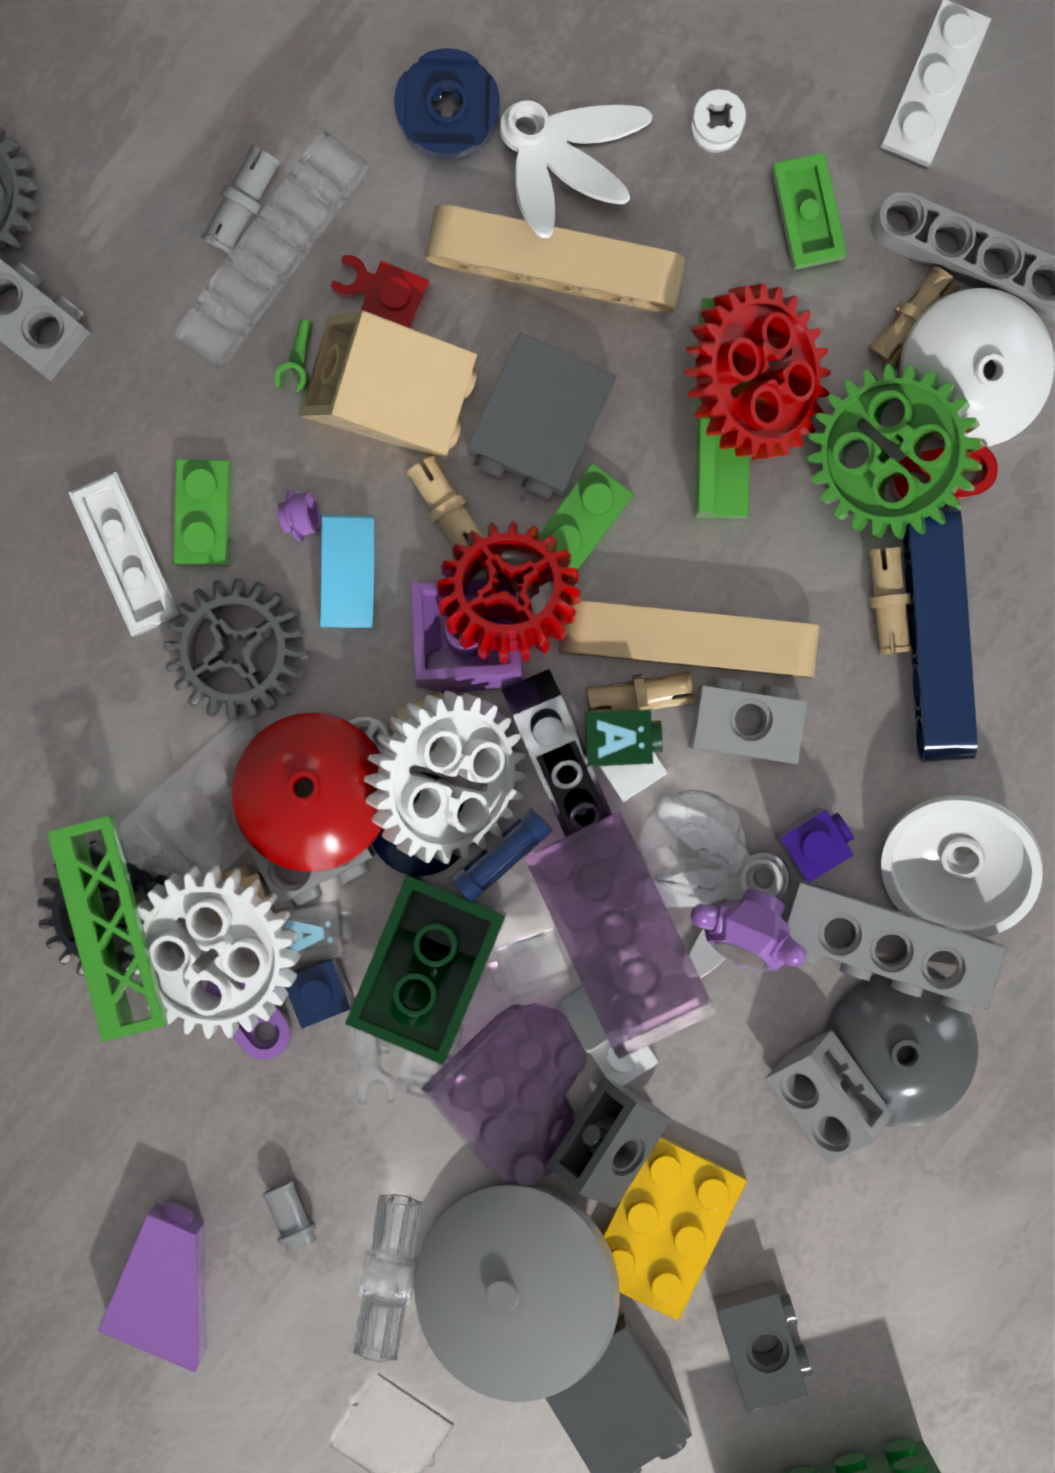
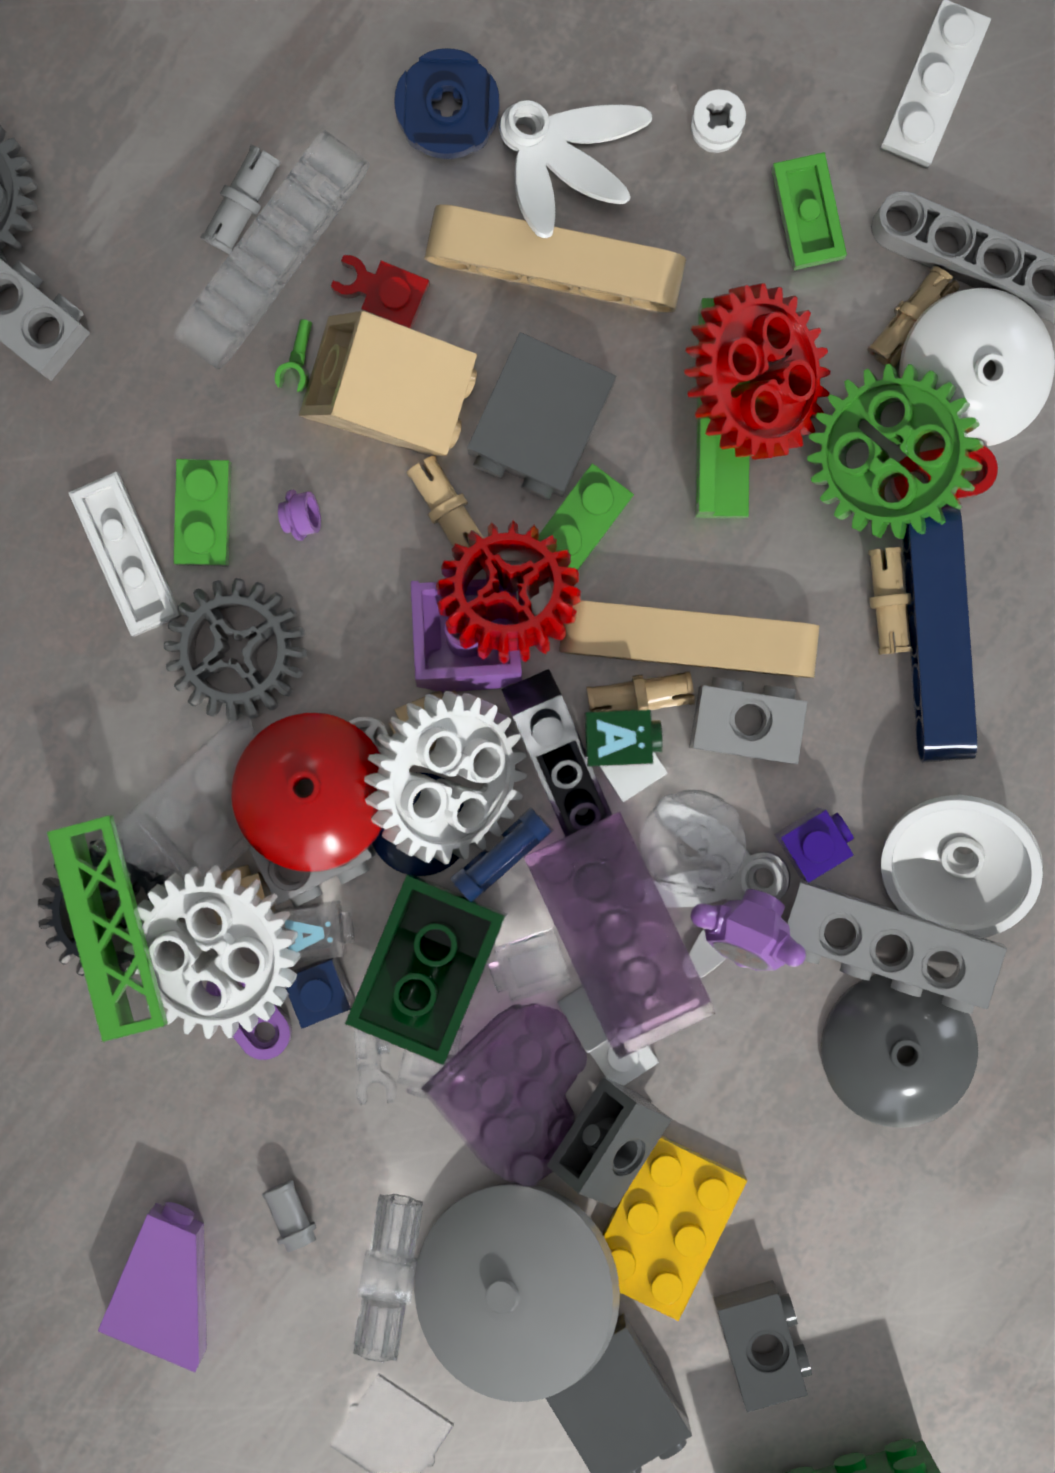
(346, 571): medium azure slope -> none
(829, 1097): light grey brick -> none

